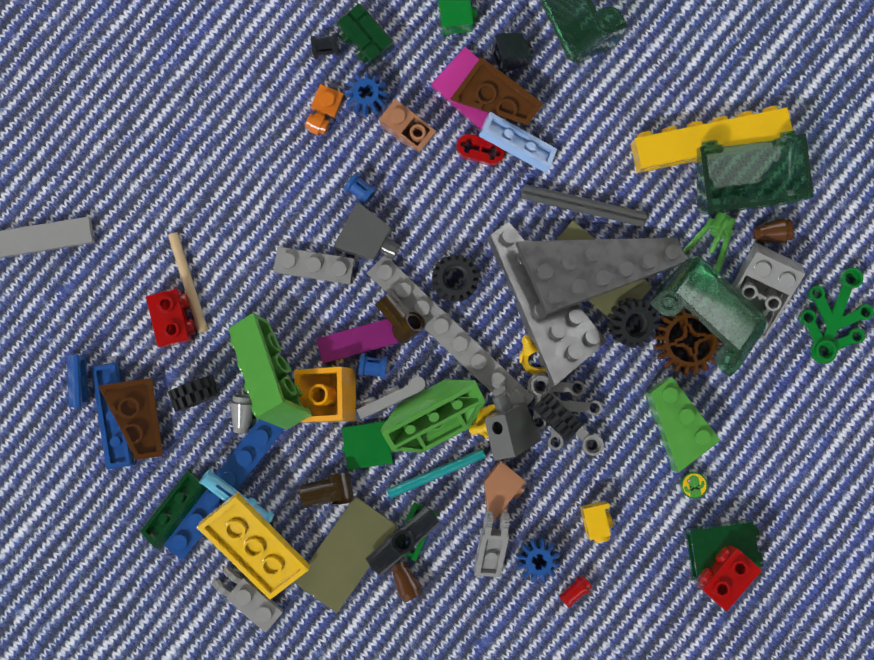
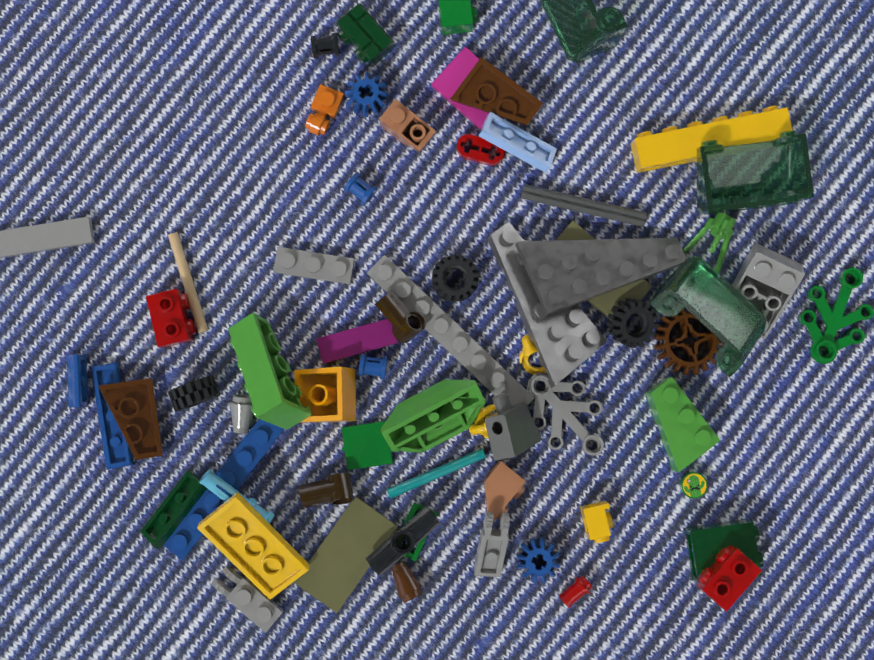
(366, 236): dark grey torso -> none
(392, 396): light grey plate -> none
(511, 51): black slope -> none
(557, 416): black tyre -> none
(775, 231): reddish brown cone -> none

